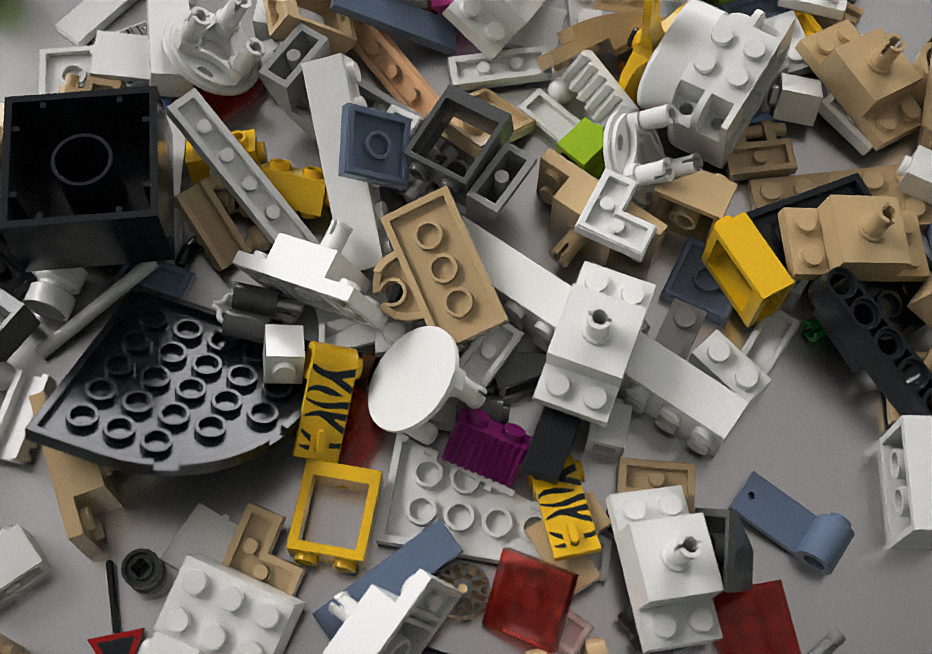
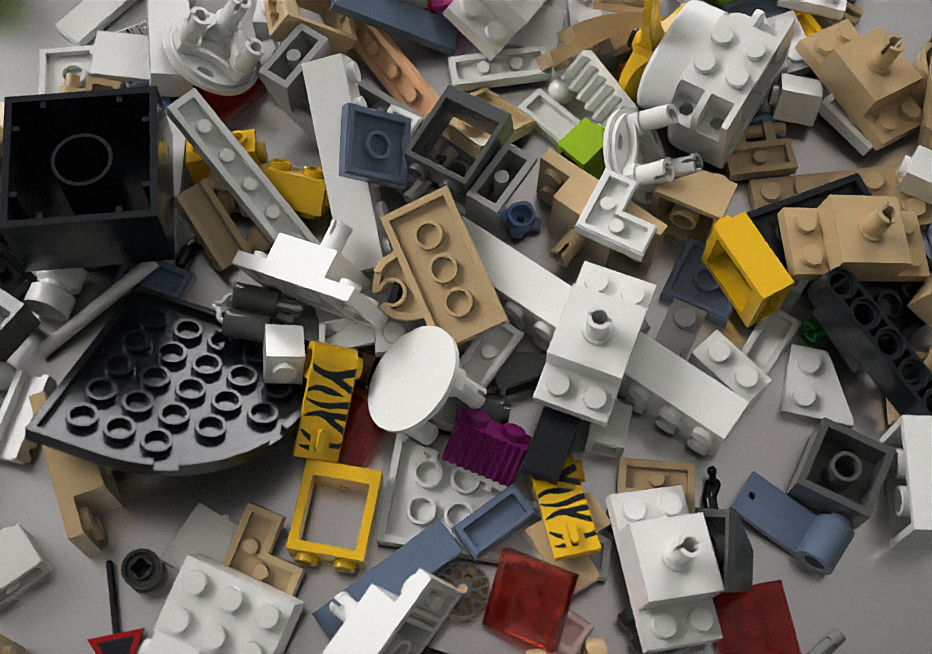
(494, 522): none -> sand blue tile
(524, 210): none -> medium blue plate
(711, 489): none -> black piece
(813, 388): none -> white wing
(841, 472): none -> dark grey brick

